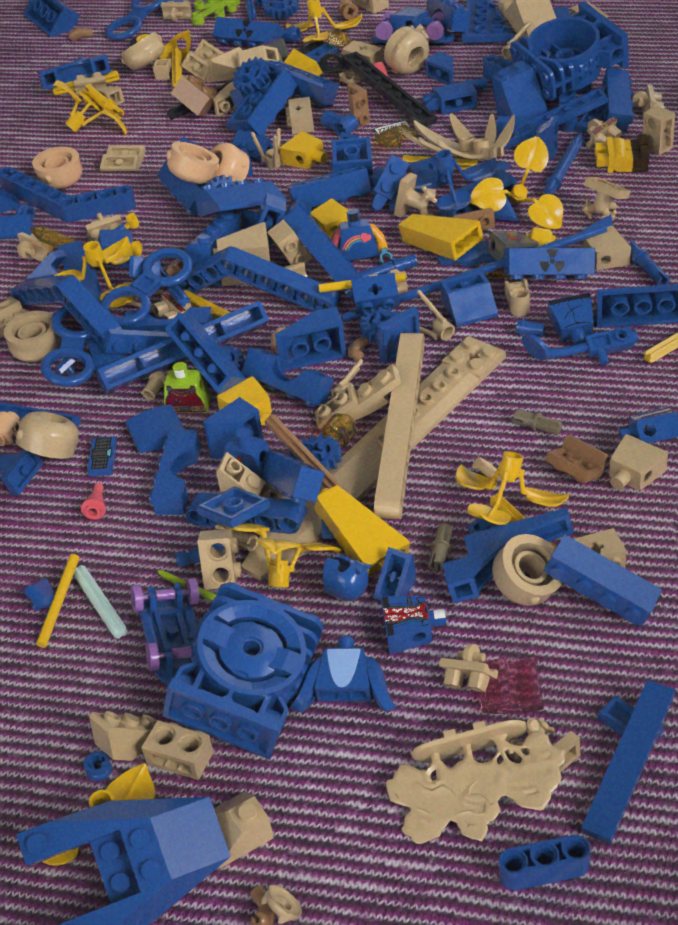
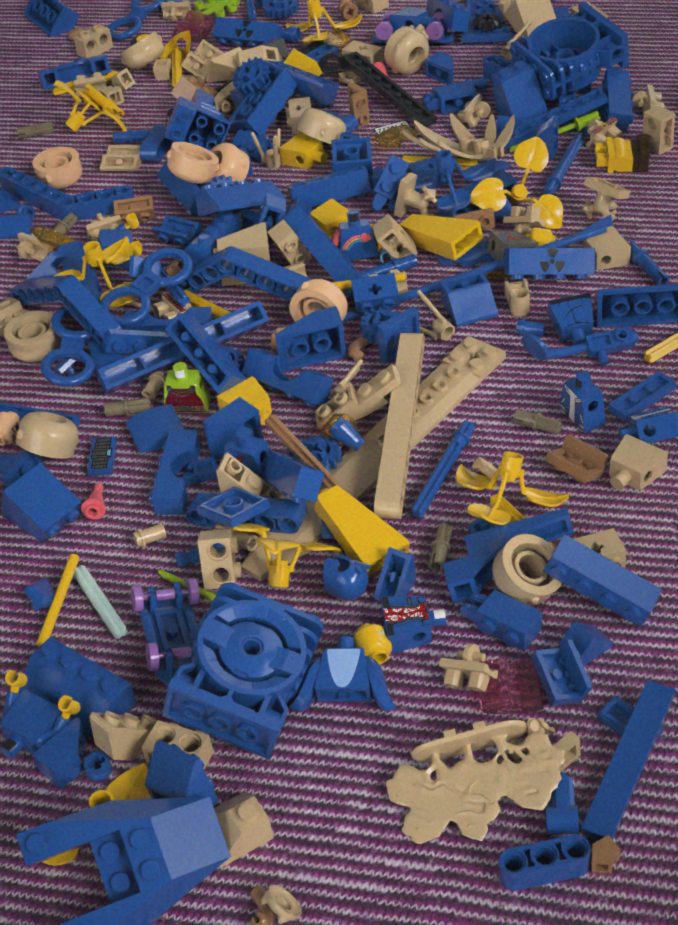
(31, 720): none -> torso
(34, 130): none -> dark tan axle
(40, 504): none -> blue slope
(61, 671): none -> blue slope
(63, 755): none -> blue slope
(64, 226): none -> dark tan axle
(93, 41): none -> tan brick
(123, 79): none -> tan piece
(127, 407): none -> dark tan axle
(130, 136): none -> blue axle
(141, 206): none -> medium nougat bracket
(149, 535): none -> tan pin
(155, 145): none -> blue beam
(177, 230): none -> blue bracket
(177, 774): none -> blue slope
(197, 122): none -> blue brick
(198, 25): none -> clear pink slope
(200, 471): none -> blue tile
(314, 292): none -> light nougat piece
(321, 125): none -> tan piece
(346, 434): none -> blue cone
(373, 641): none -> yellow head
(394, 238): none -> tan brick
(459, 440): none -> blue axle
(474, 111): none -> tan hips
(487, 22): none -> black gear
(504, 618): none -> blue hinge
(523, 223): none -> tan hips
(561, 809): none -> blue piece
(562, 674): none -> blue bracket
(578, 123): none -> lime piece
(583, 402): none -> blue torso
(588, 641): none -> blue slope
(604, 855): none -> medium nougat piece
(642, 396): none -> blue plate

